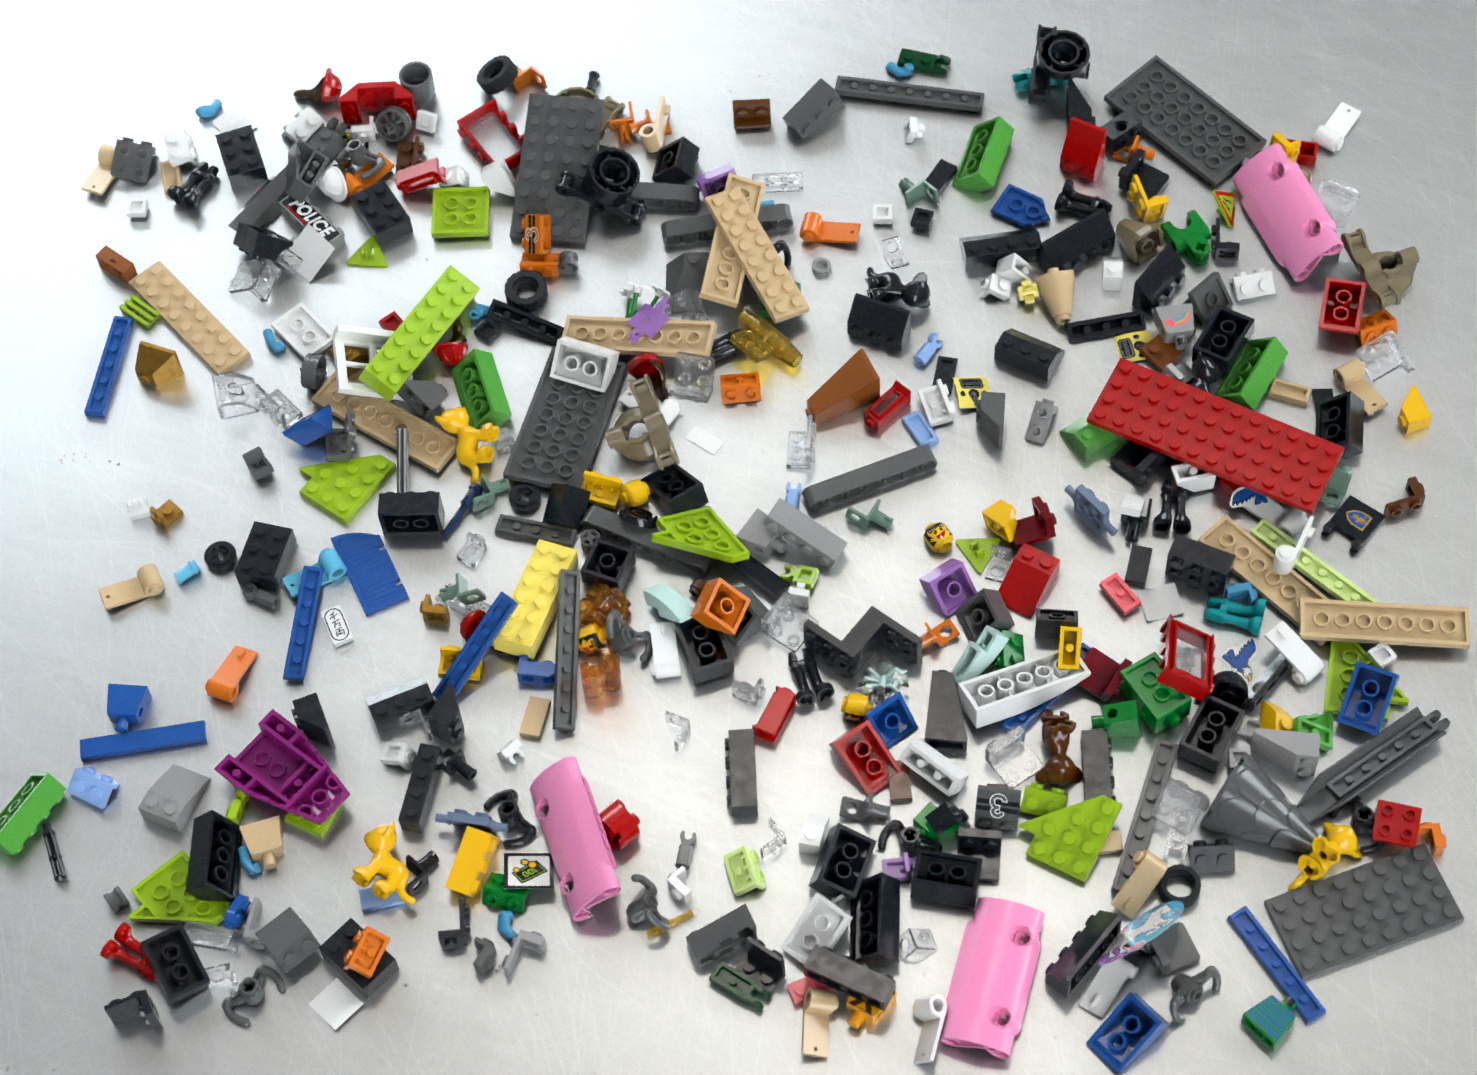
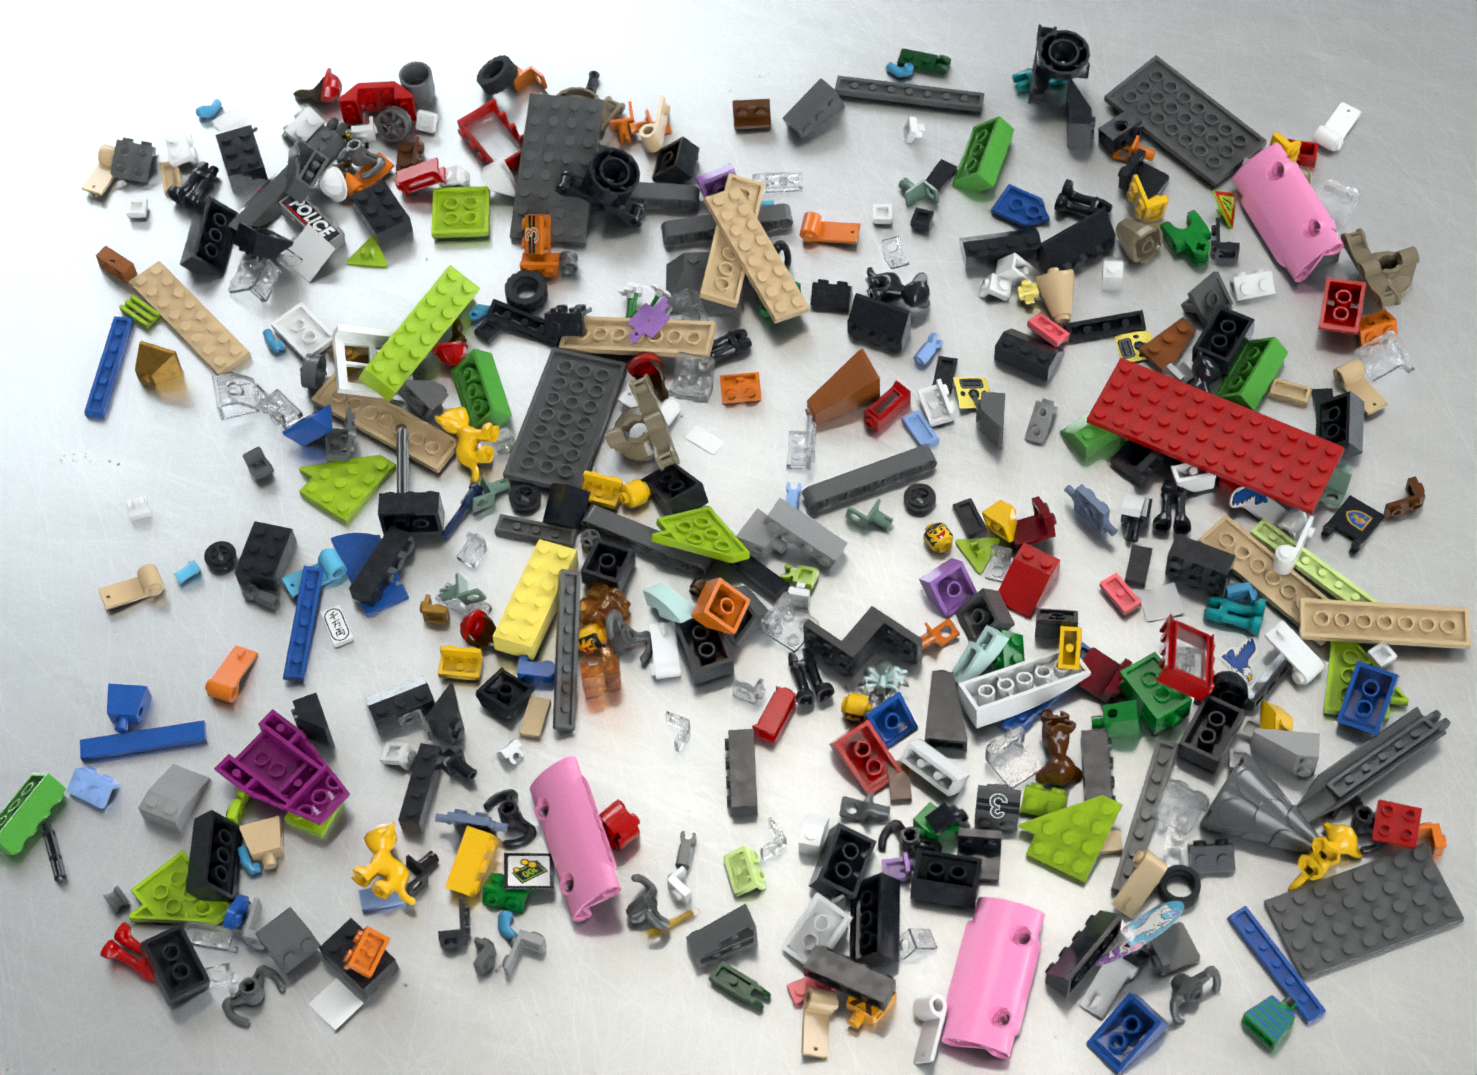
(133, 1006): black bracket -> none
(166, 514): pearl gold bracket -> none
(209, 238): none -> black slope
(382, 566): none -> black brick
(391, 321): red plate -> none
(478, 644): blue tile -> none
(503, 694): none -> black slope
(566, 321): none -> black bracket
(584, 364): white slope -> none
(638, 517): black tile -> none
(762, 340): clear yellow plate -> none
(762, 965): black bracket -> none
(821, 267): light grey tile -> none
(831, 295): none -> black bracket
(924, 492): none -> black gear
(969, 518): none -> black tile
(1048, 329): none -> coral plate
(1083, 149): red slope -> none
(1158, 281): black slope -> none
(1175, 324): light grey torso -> none
(1317, 724): bright green wing -> none
(1414, 412): yellow slope -> none

